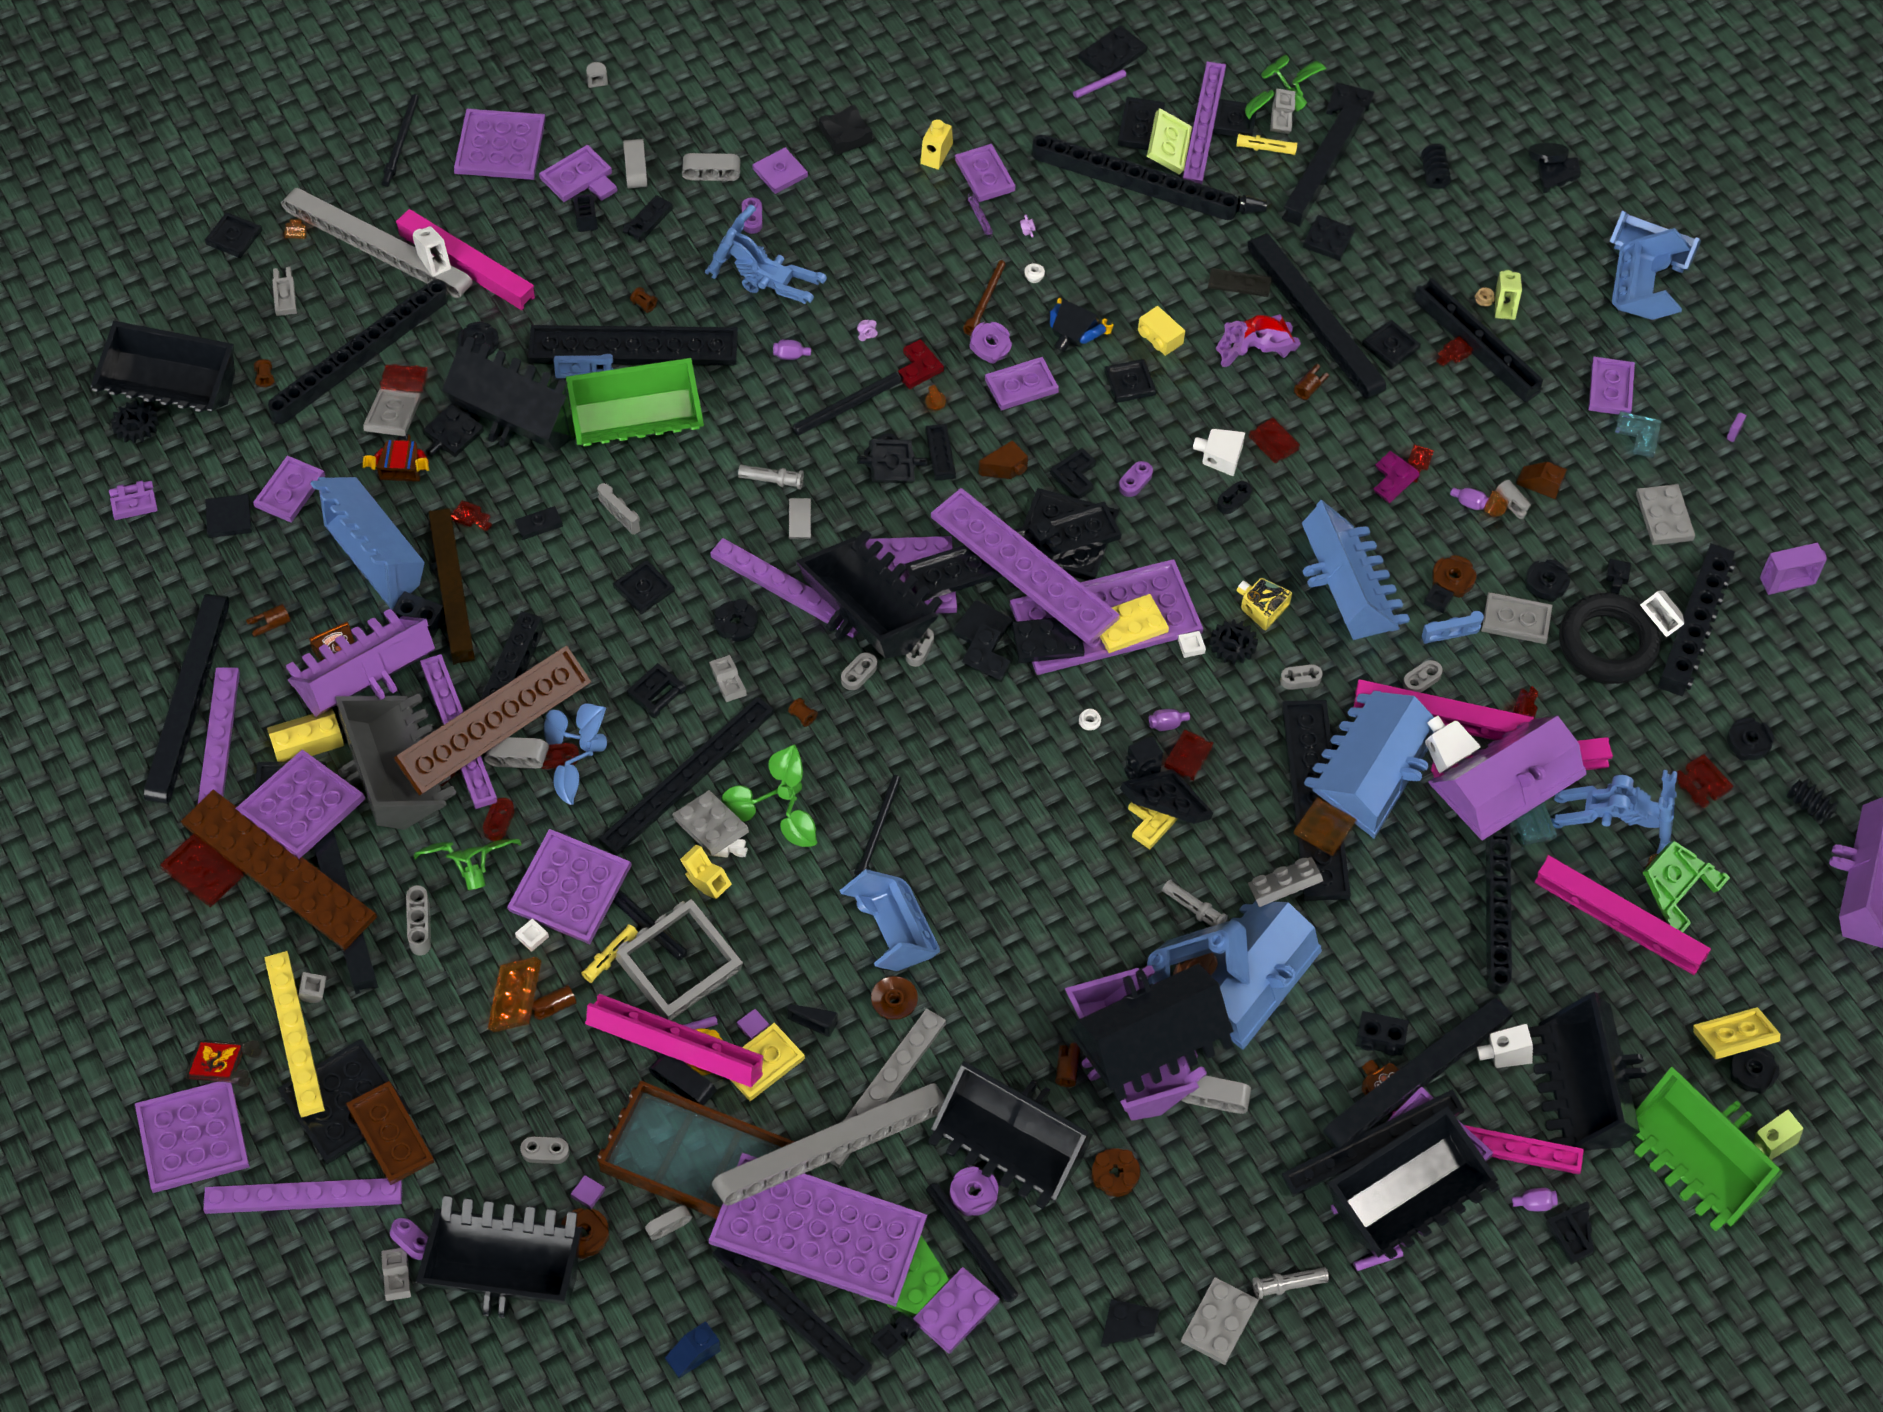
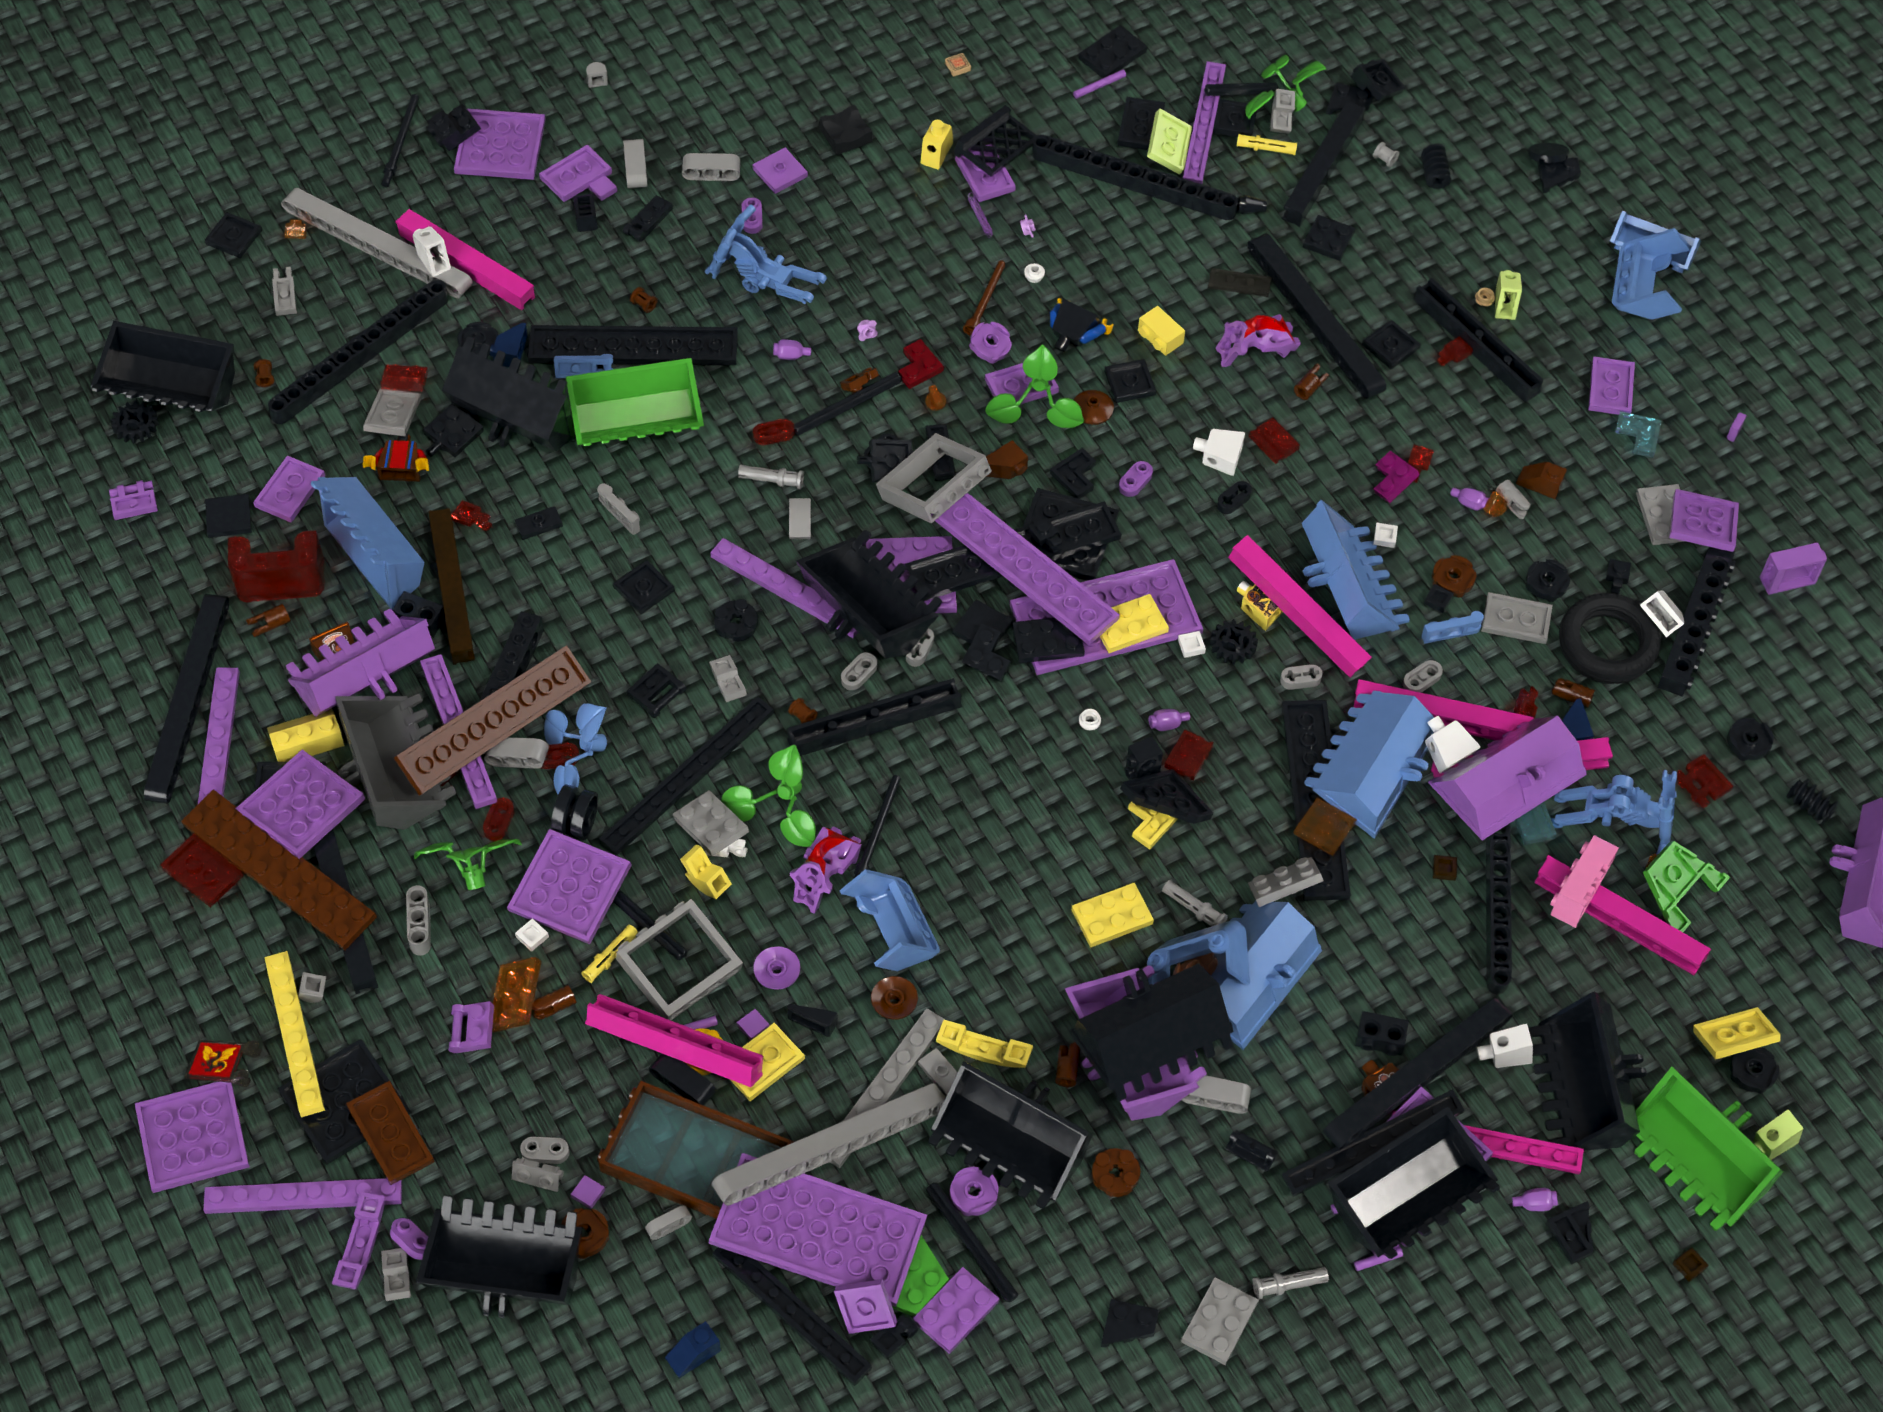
(277, 574): none -> clear red windscreen
(361, 1241): none -> medium lavender slope
(453, 127): none -> black plate
(478, 1027): none -> medium lavender plate
(511, 342): none -> dark blue slope
(530, 1173): none -> light grey hinge
(574, 812): none -> black wheel
(772, 431): none -> clear red plate
(776, 959): none -> medium lavender dish
(822, 864): none -> medium lavender hips
(855, 382): none -> reddish brown plate
(865, 1306): none -> medium lavender plate
(875, 717): none -> black tile
(919, 461): none -> light grey window
(938, 1070): none -> light grey plate
(957, 64): none -> tan tile
(983, 1047): none -> light yellow slope
(985, 132): none -> black fence
(1041, 368): none -> bright green plant
(1098, 412): none -> reddish brown dish
(1112, 914): none -> light yellow plate
(1239, 88): none -> black axle
(1251, 1150): none -> black hinge
(1299, 606): none -> dark pink tile
(1378, 78): none -> black plate
(1385, 535): none -> white plate
(1386, 154): none -> light grey bush
(1444, 867): none -> dark brown tile
(1571, 691): none -> reddish brown hinge
(1577, 722): none -> dark blue slope
(1583, 881): none -> bright pink wedge
(1690, 1264): none -> dark brown tile
(1704, 520): none -> medium lavender plate

